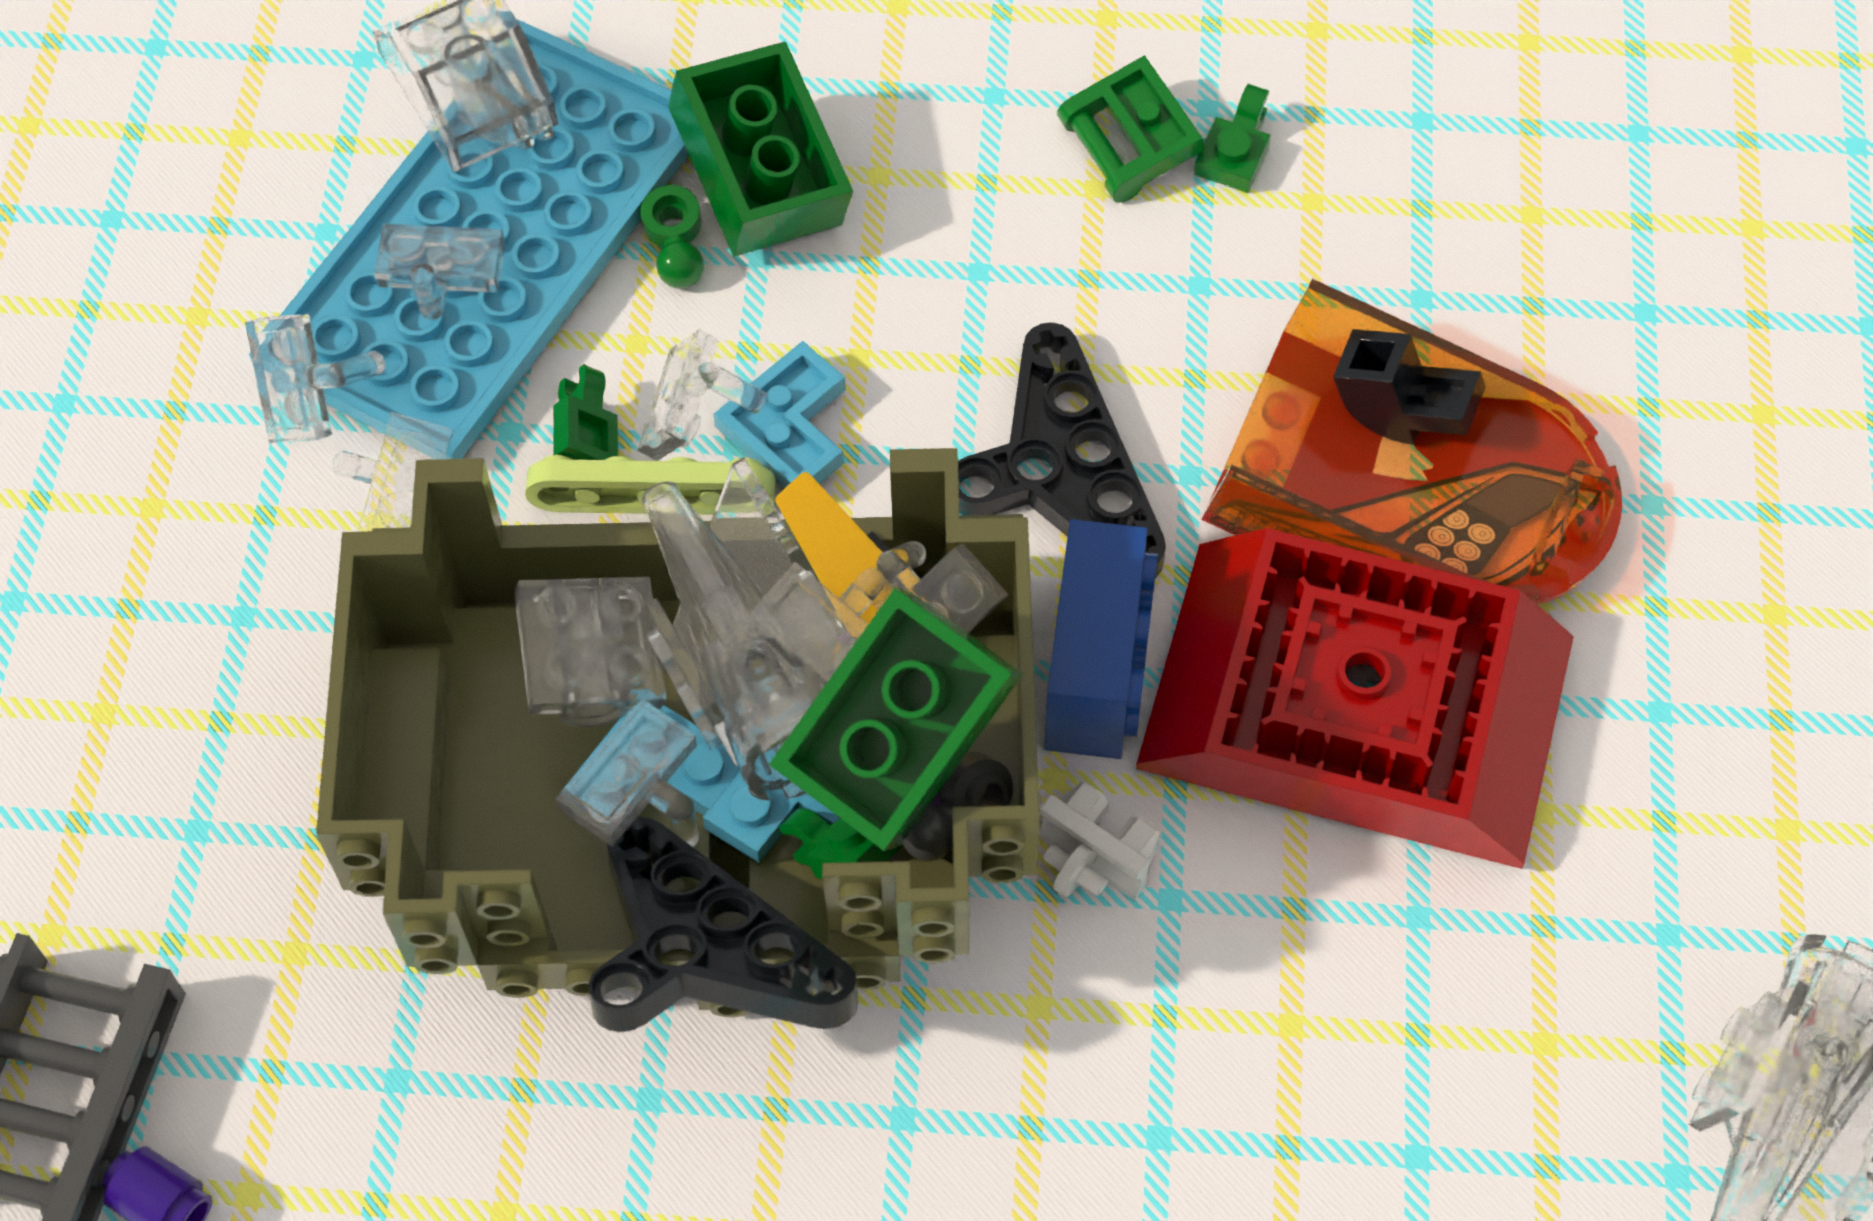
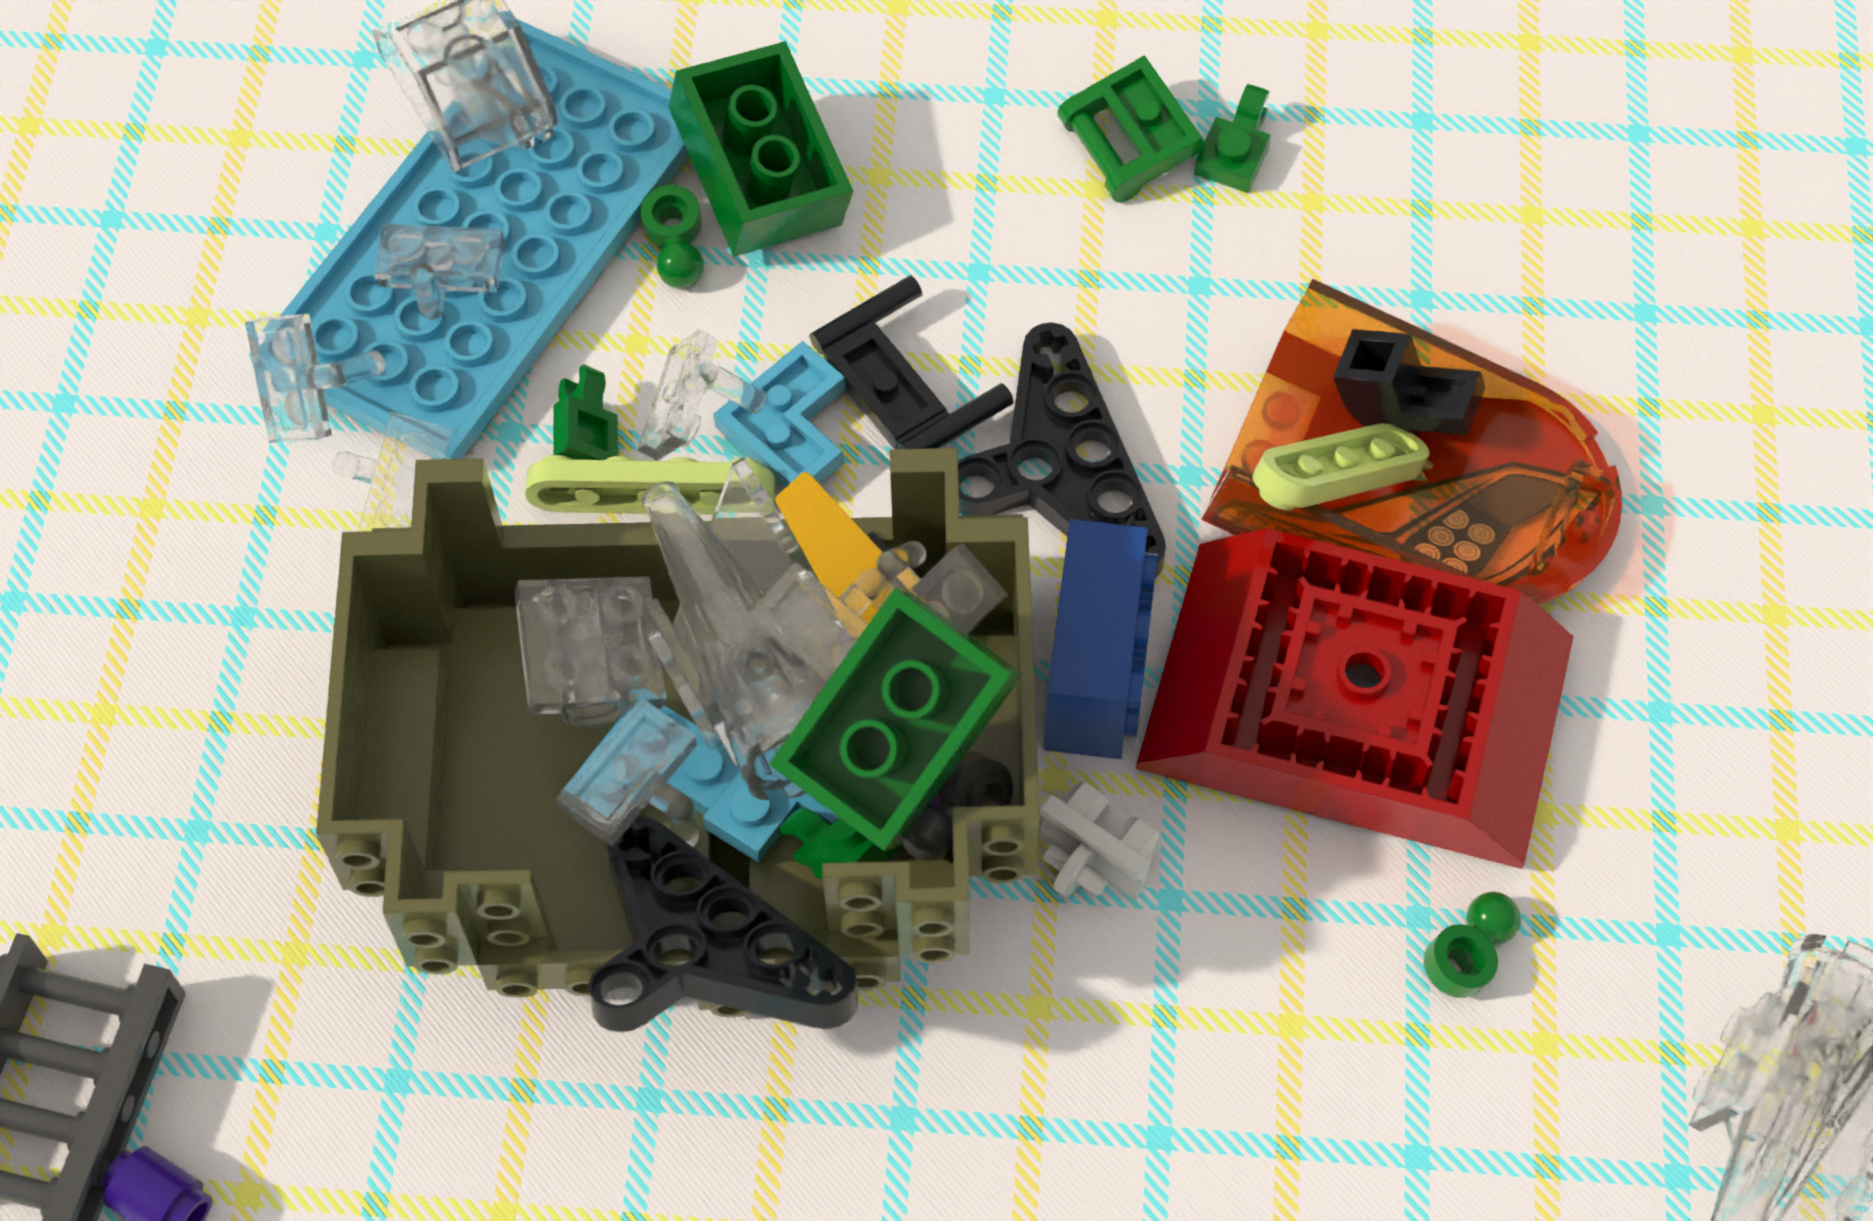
(888, 385): none -> black plate
(1338, 465): none -> yellowish green plate
(1491, 921): none -> green plate

